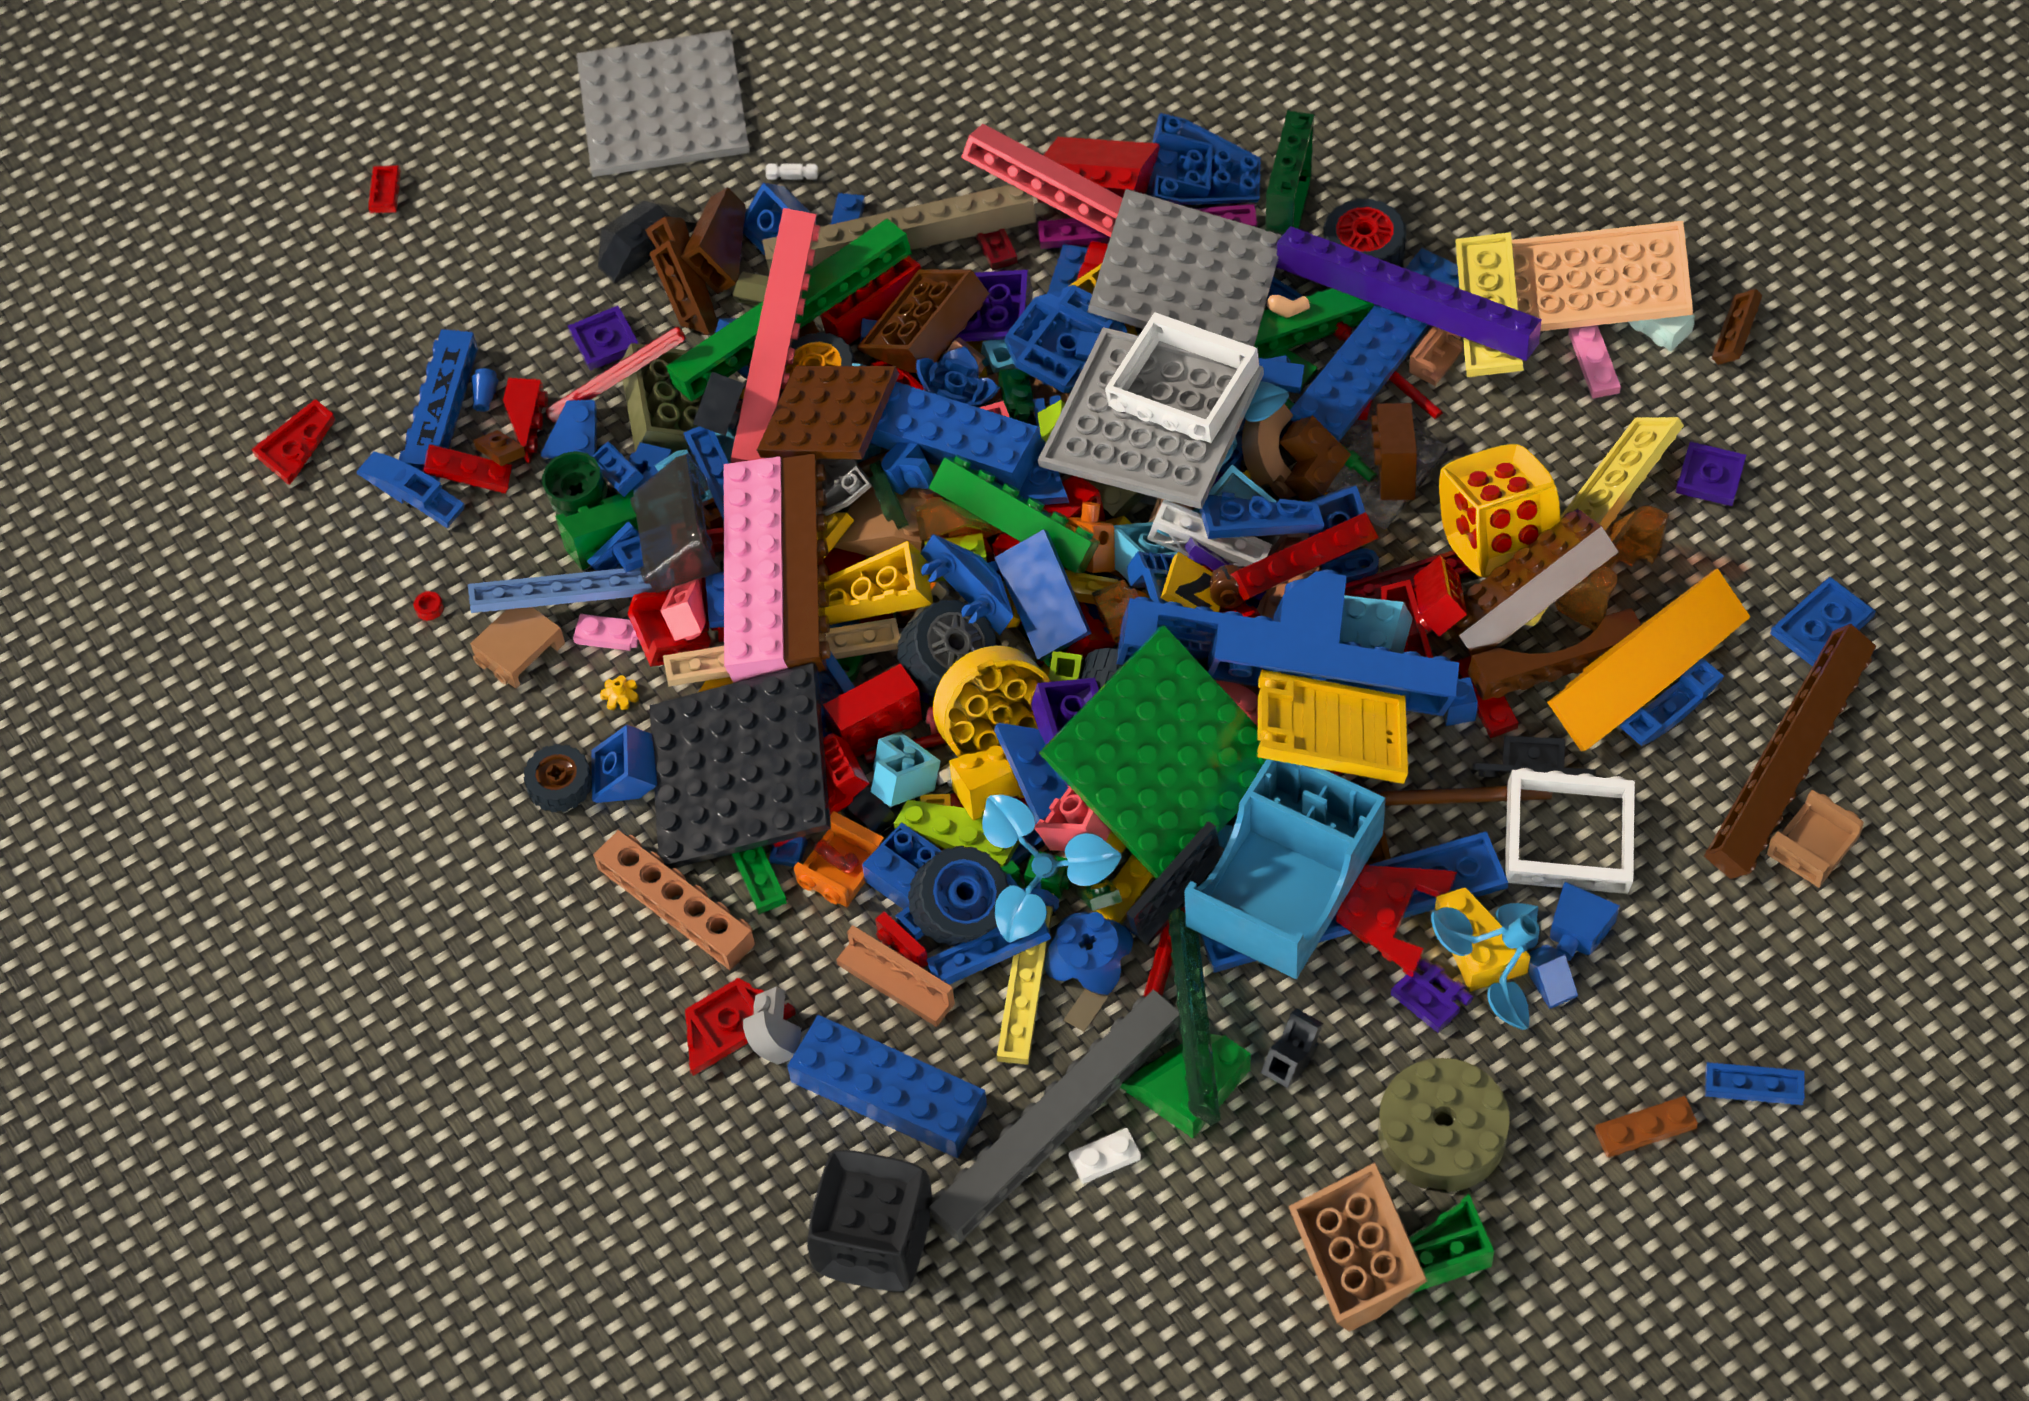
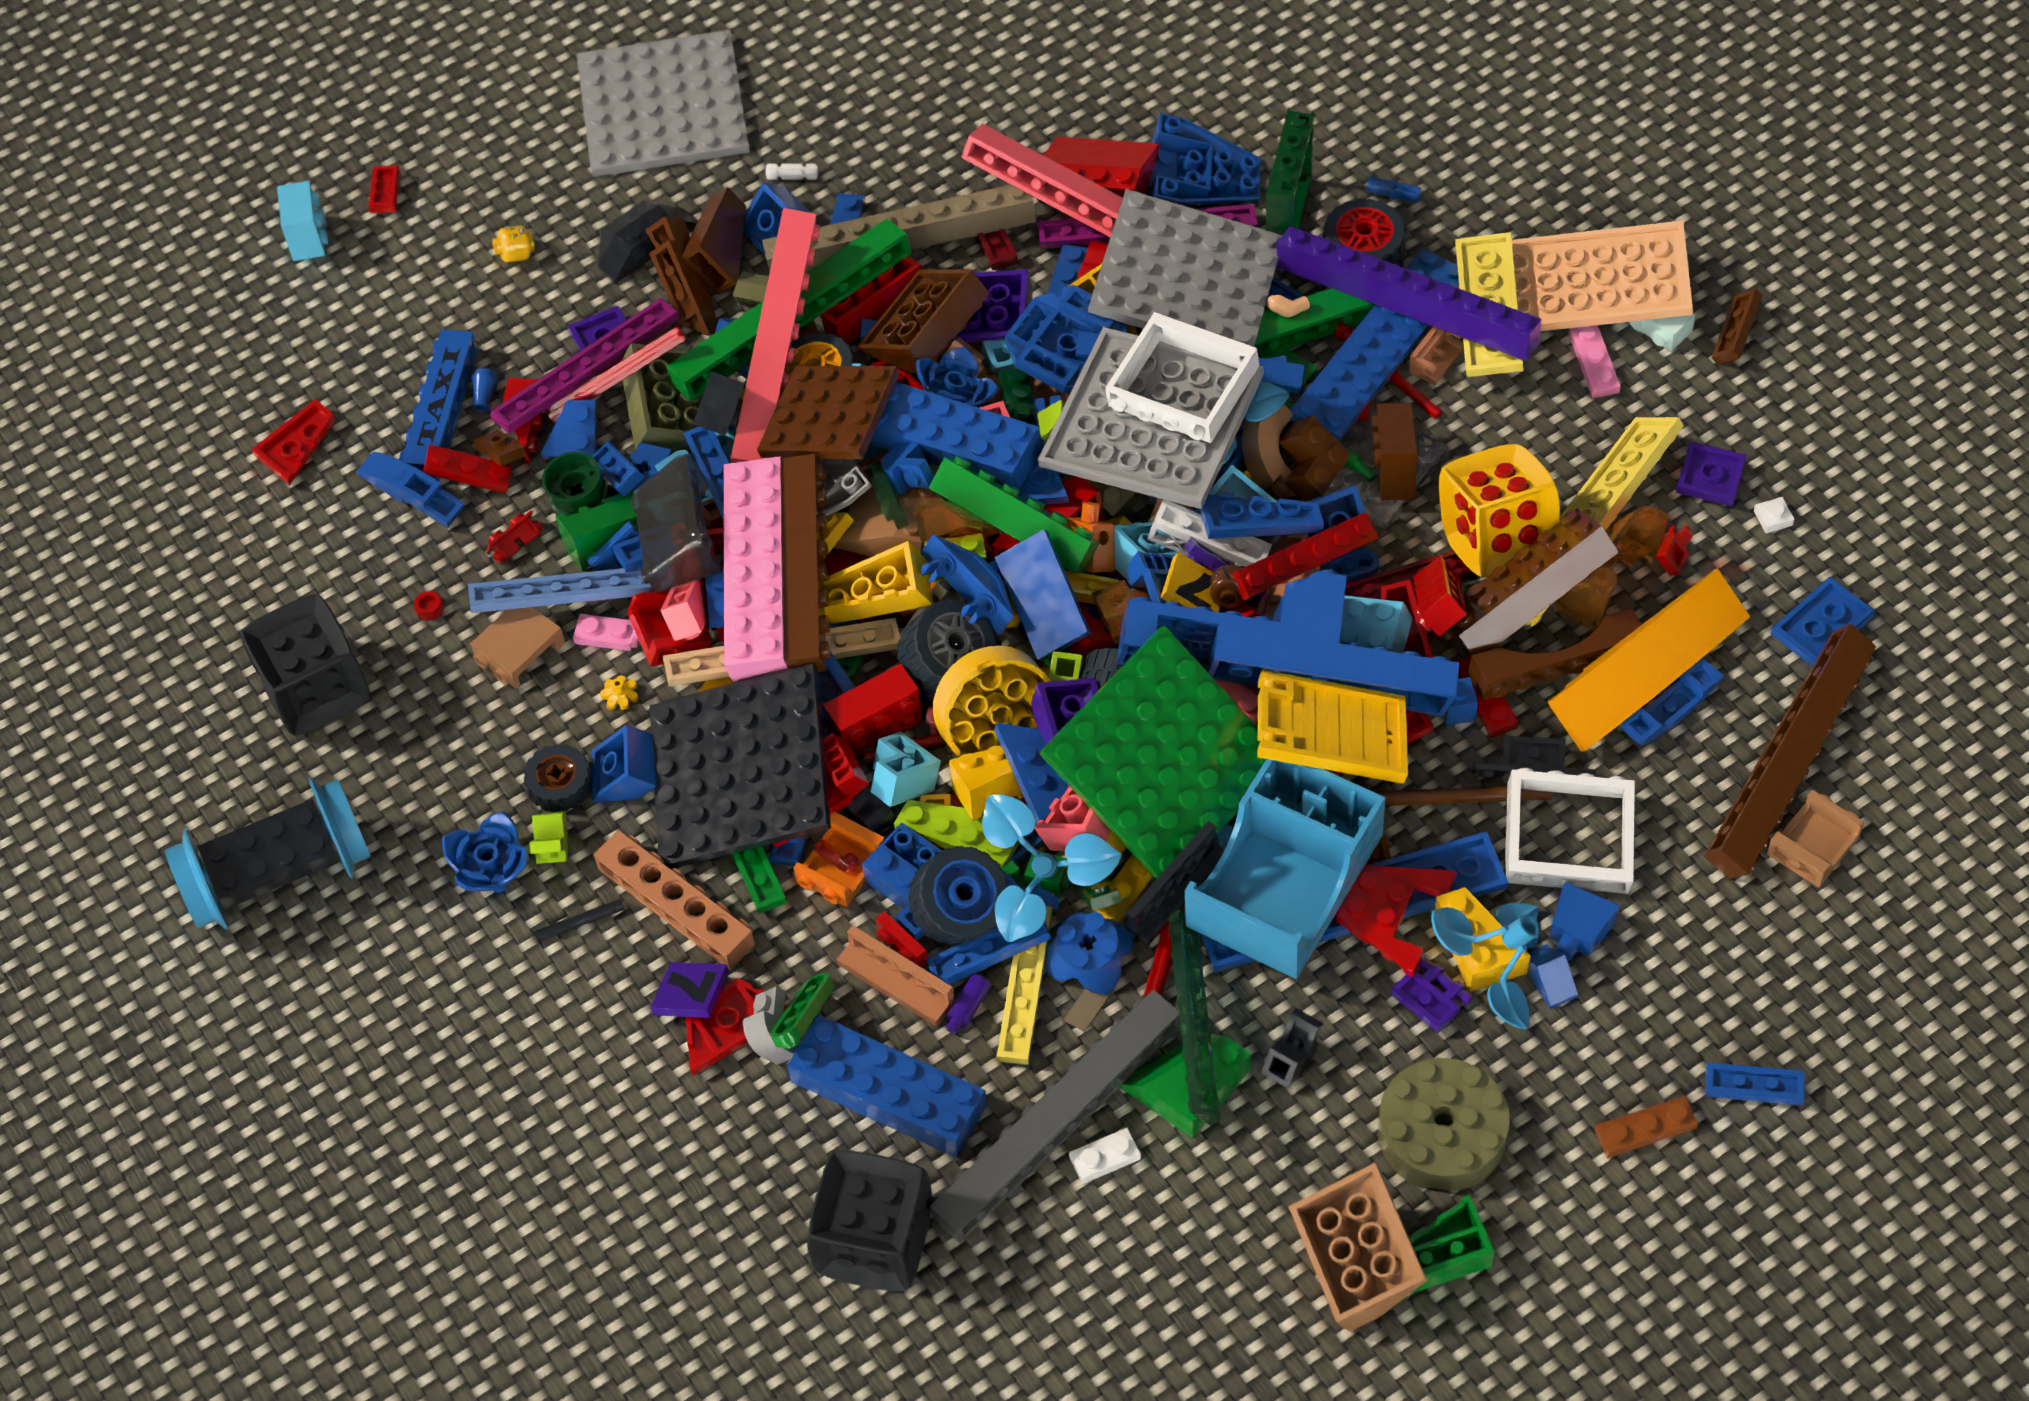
(266, 854): none -> black brick
(302, 220): none -> medium azure brick
(305, 664): none -> black piece
(494, 838): none -> blue brick
(504, 542): none -> red hinge
(513, 244): none -> yellow head
(550, 837): none -> lime brick
(579, 920): none -> black bar
(584, 366): none -> magenta tile
(690, 990): none -> dark purple tile
(802, 1010): none -> green plate
(967, 1003): none -> dark purple cylinder
(1393, 189): none -> blue axle
(1417, 725): none -> red plate
(1672, 551): none -> red plate
(1773, 515): none -> white plate

